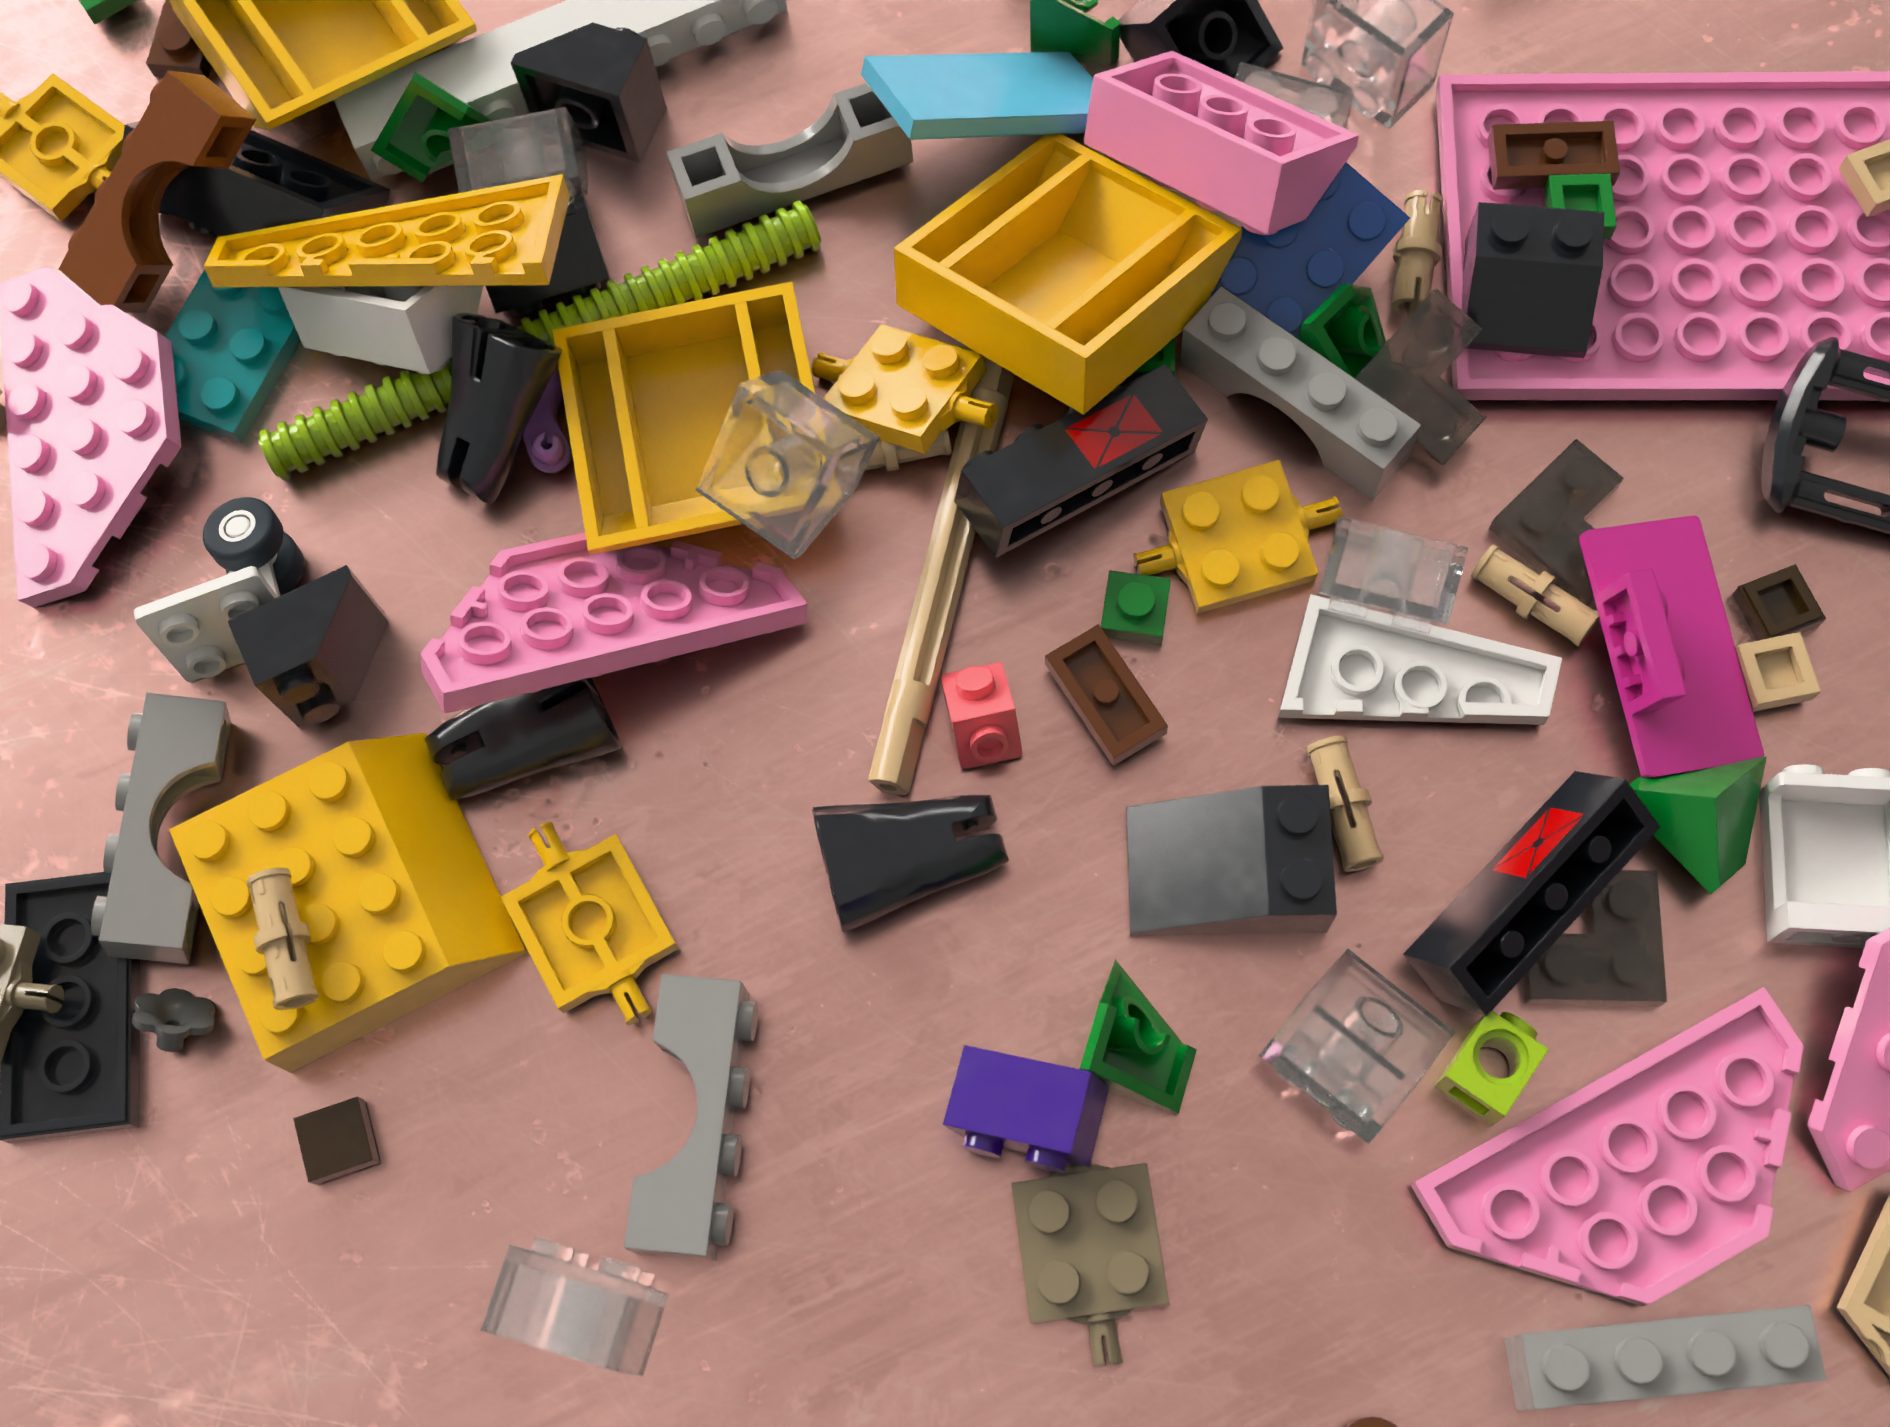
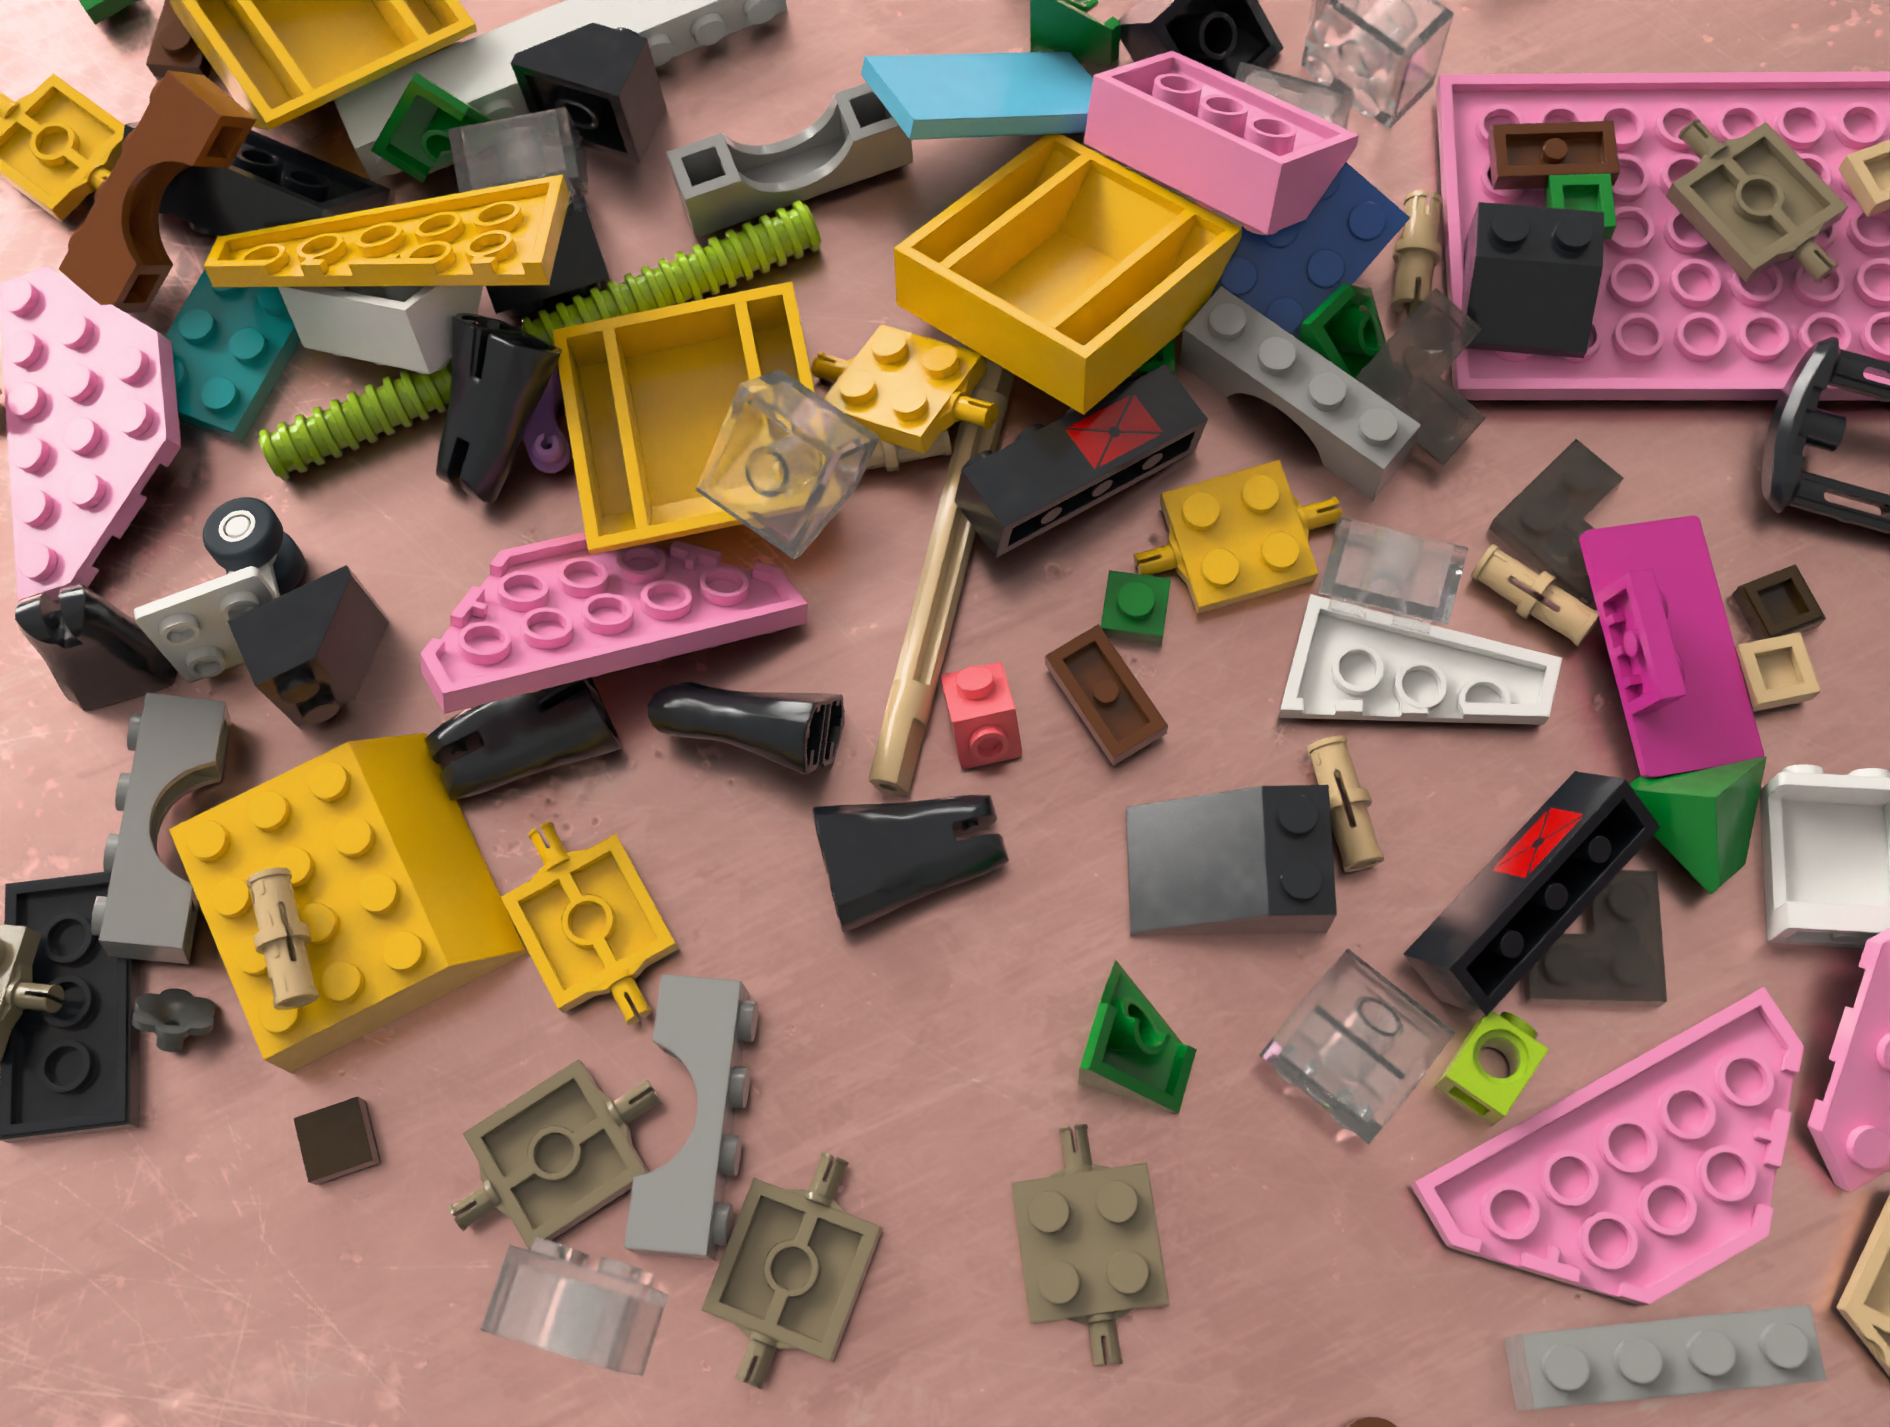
(93, 647): none -> black piece
(555, 1154): none -> dark tan plate
(780, 726): none -> black piece
(792, 1269): none -> dark tan plate
(1026, 1108): dark purple brick -> none
(1756, 201): none -> dark tan plate

